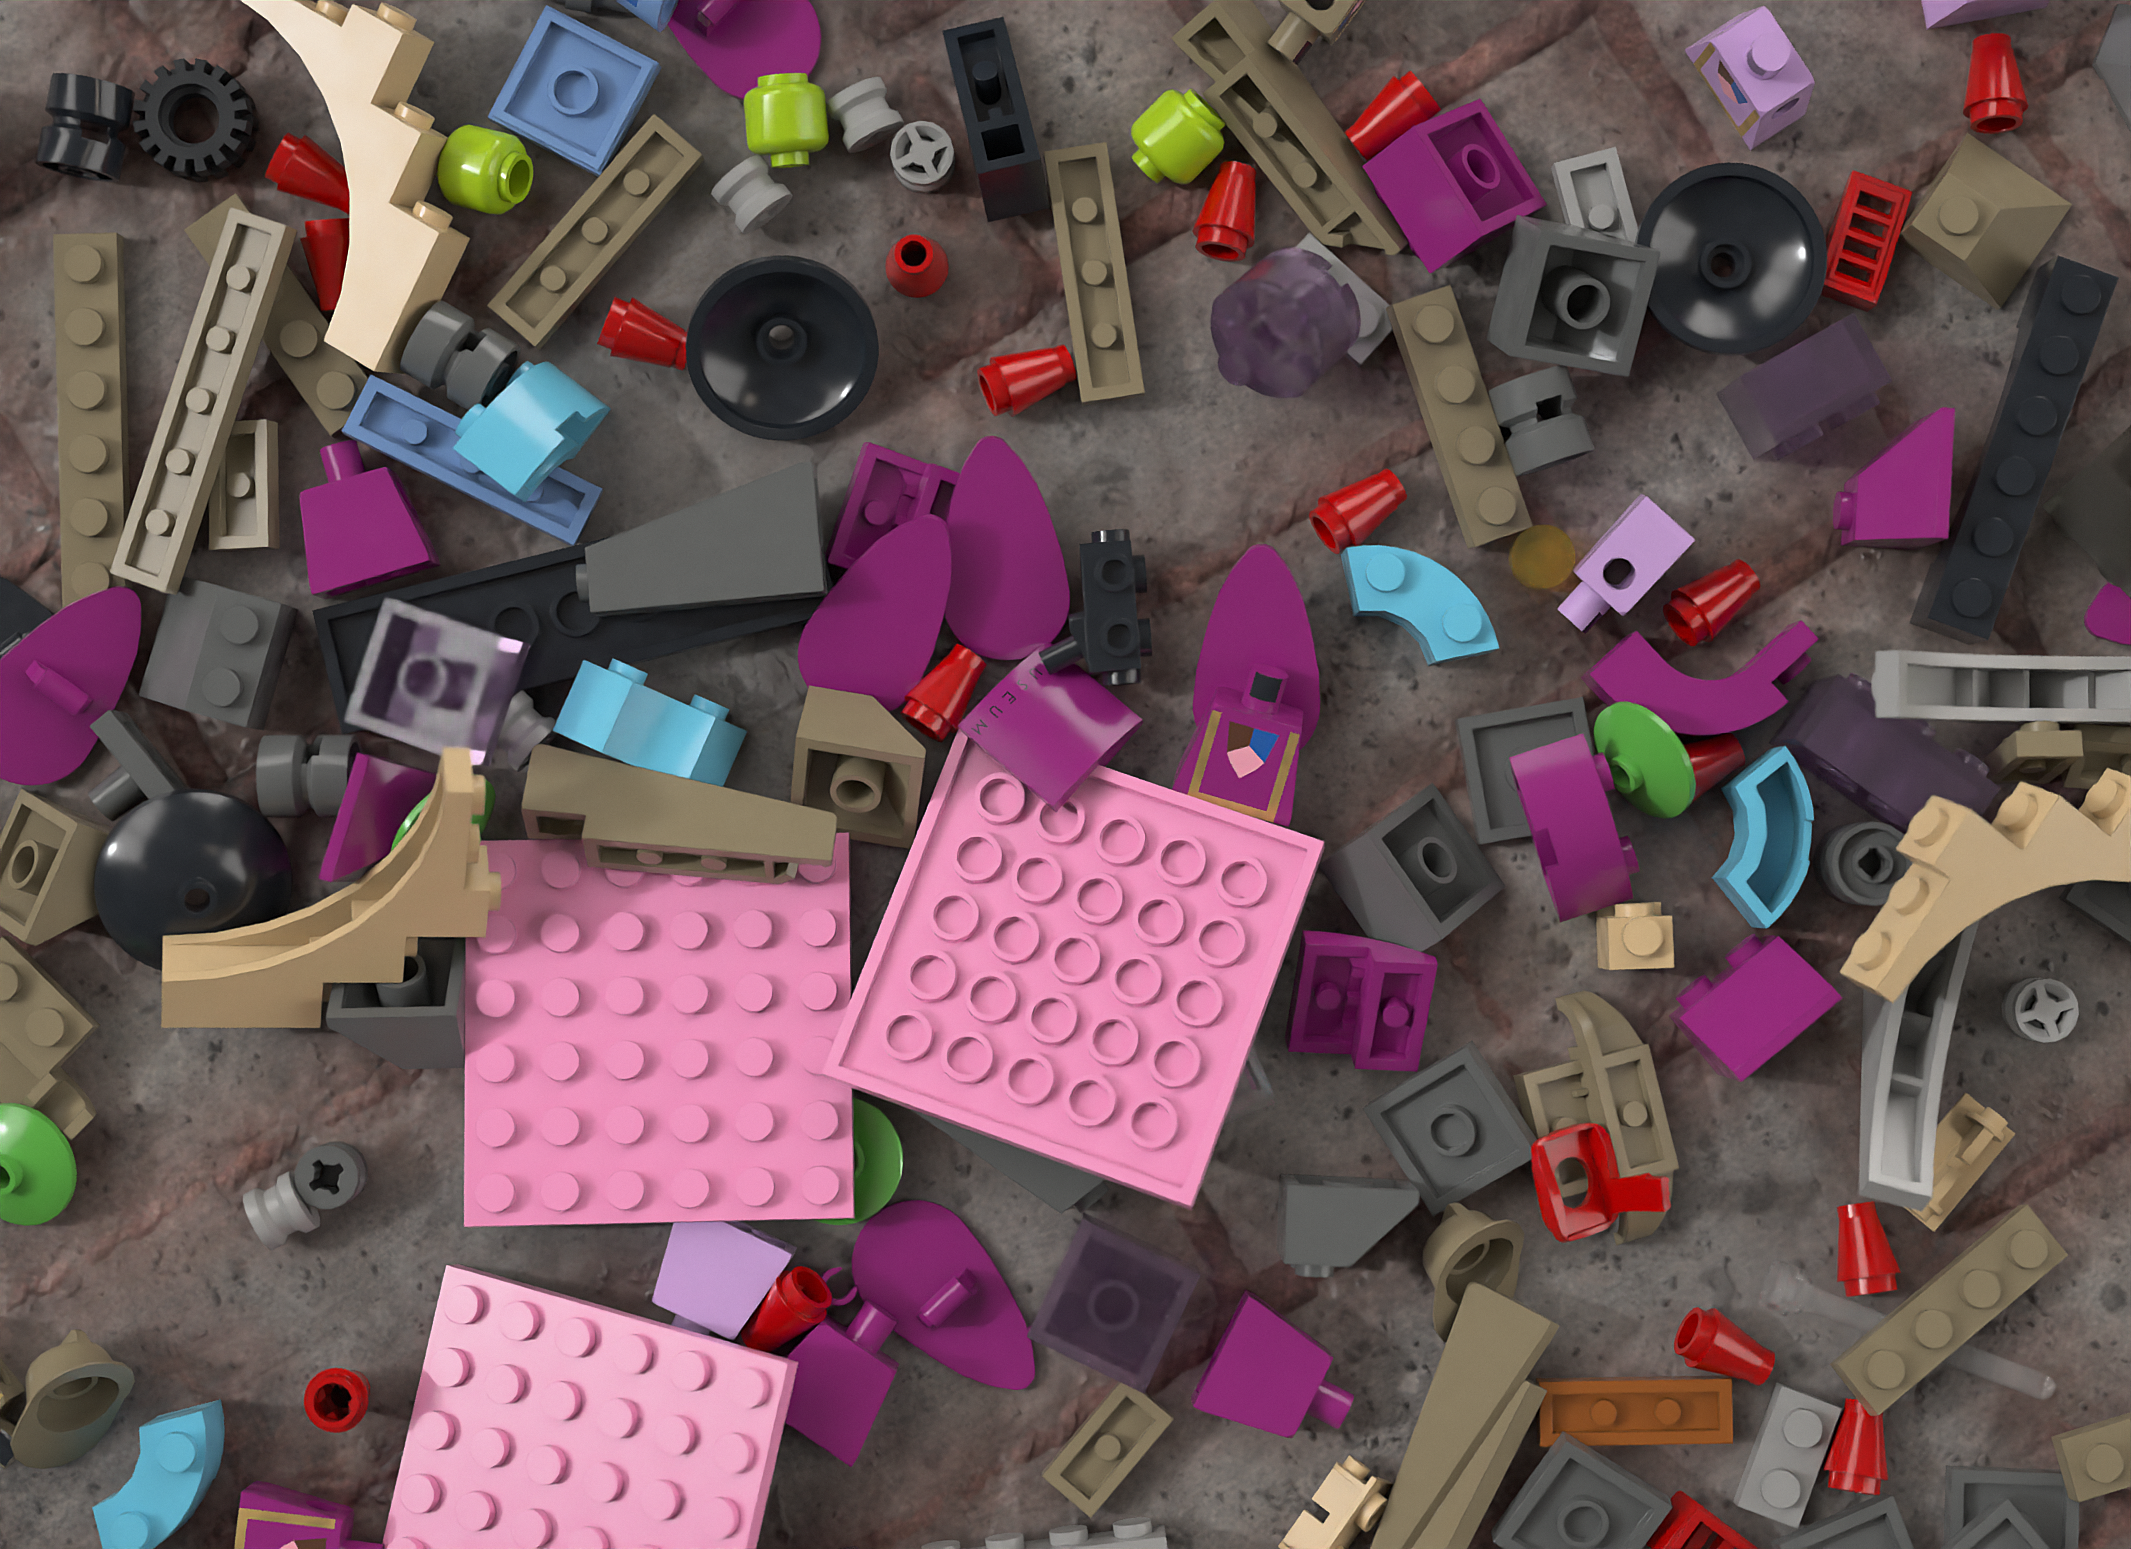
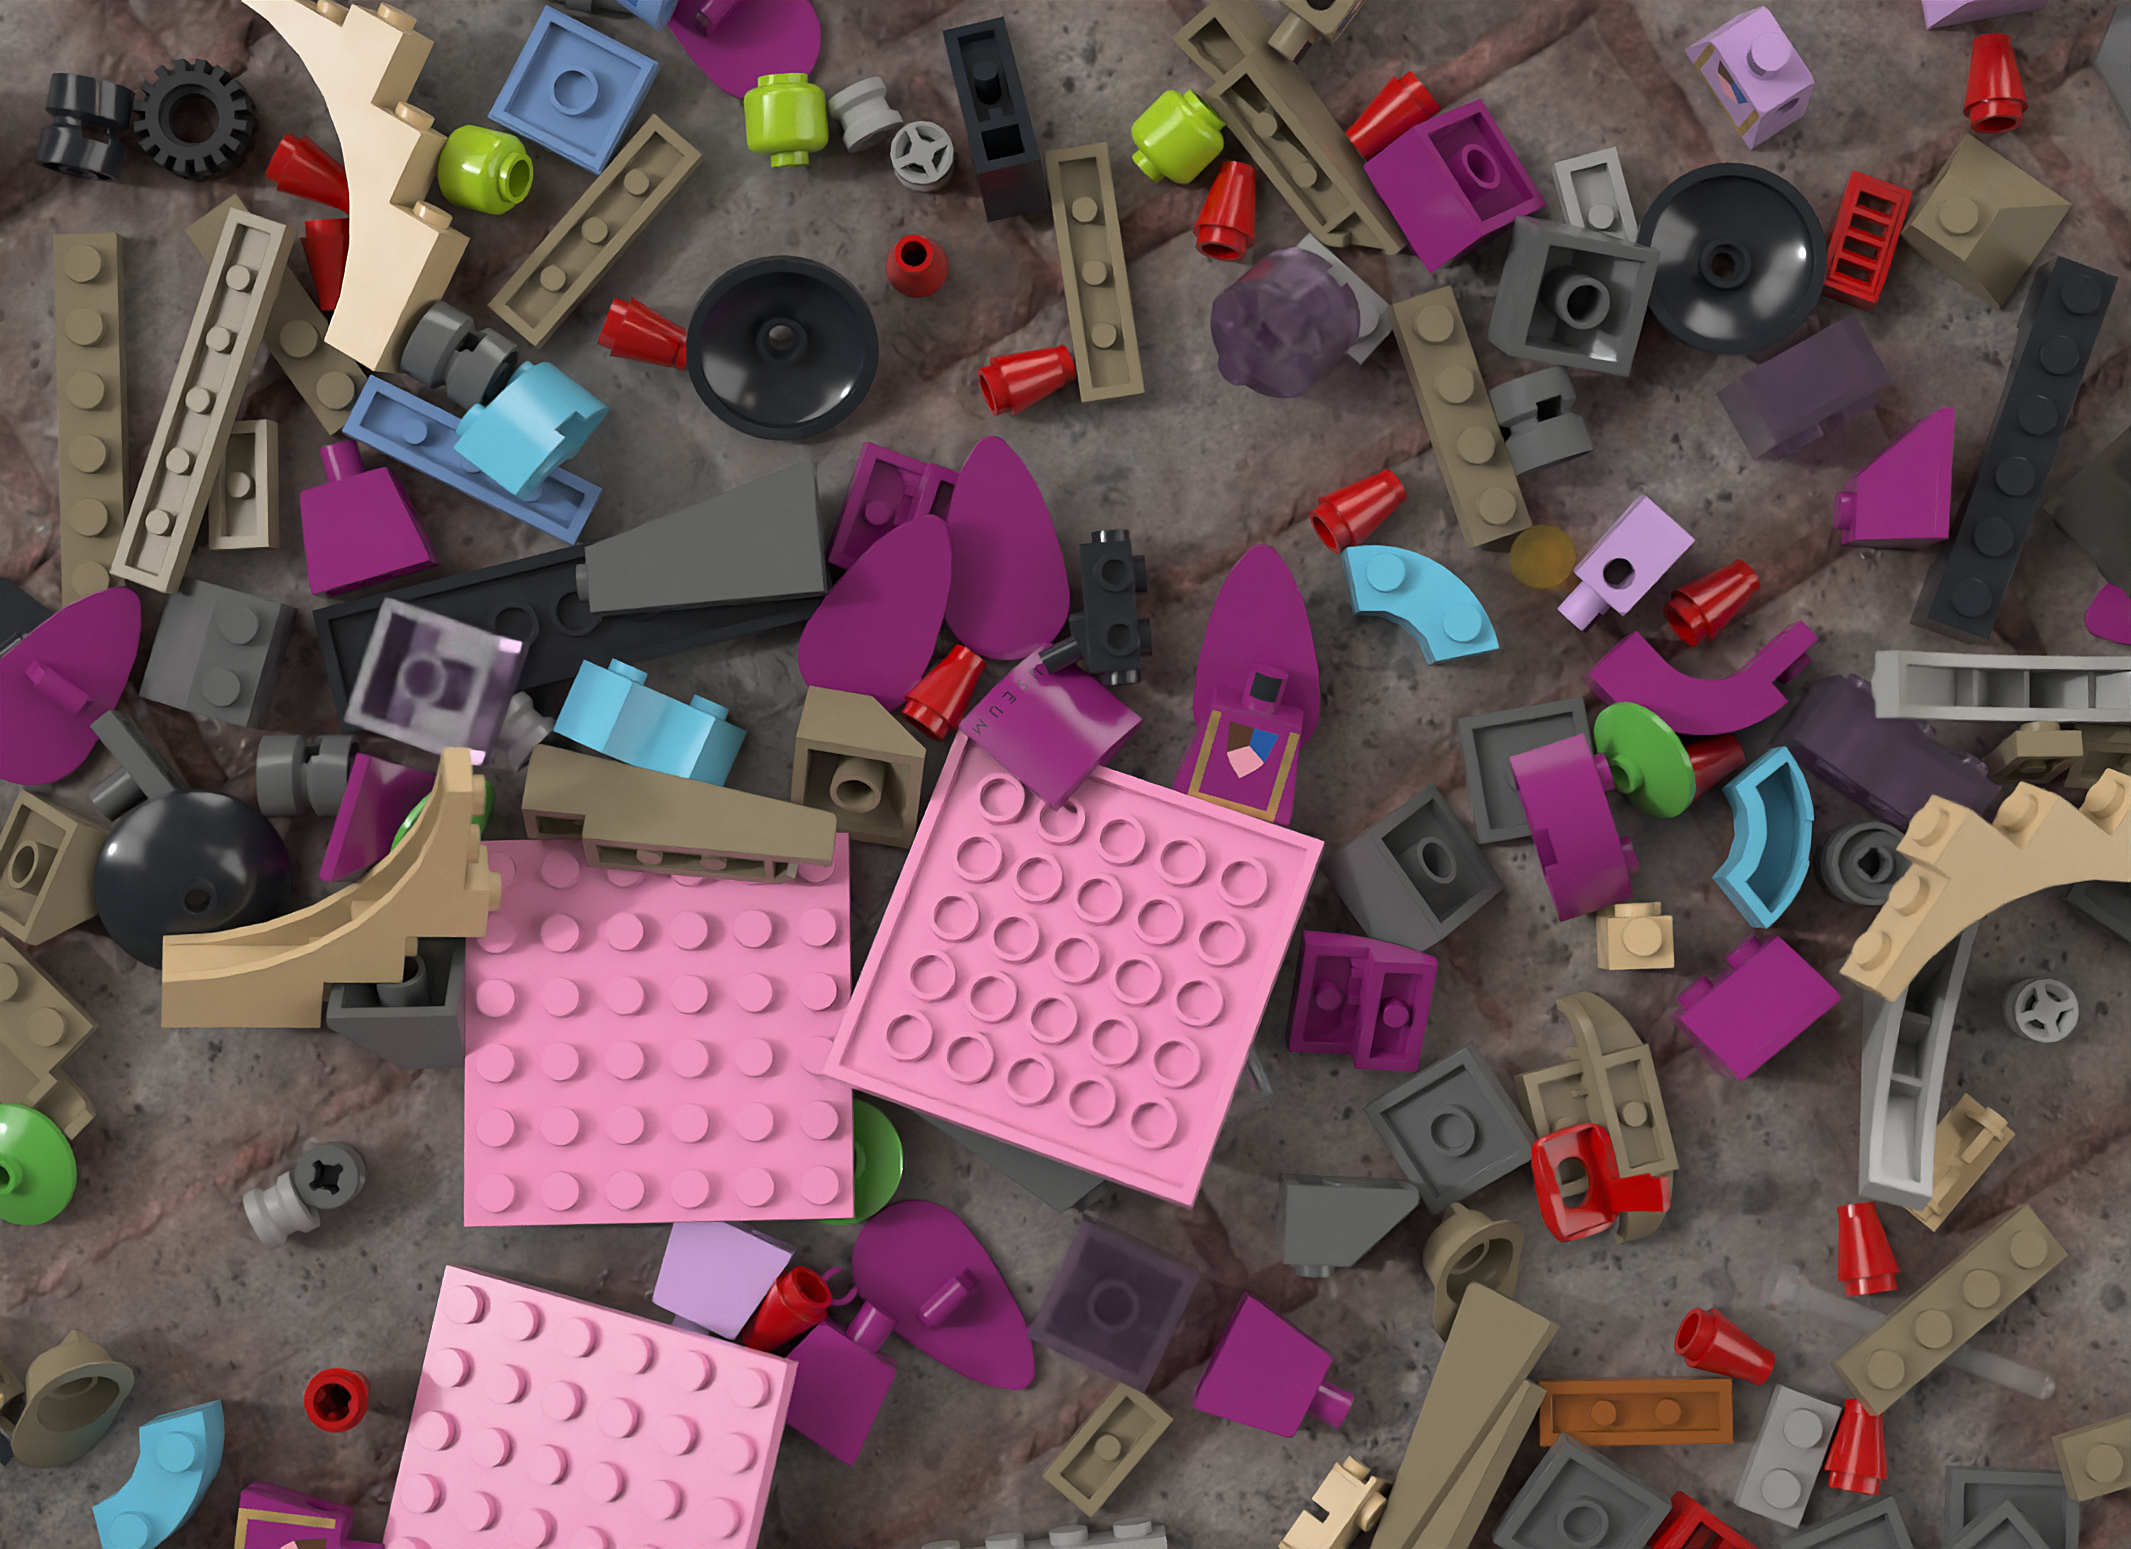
(751, 194): light grey wheel -> none

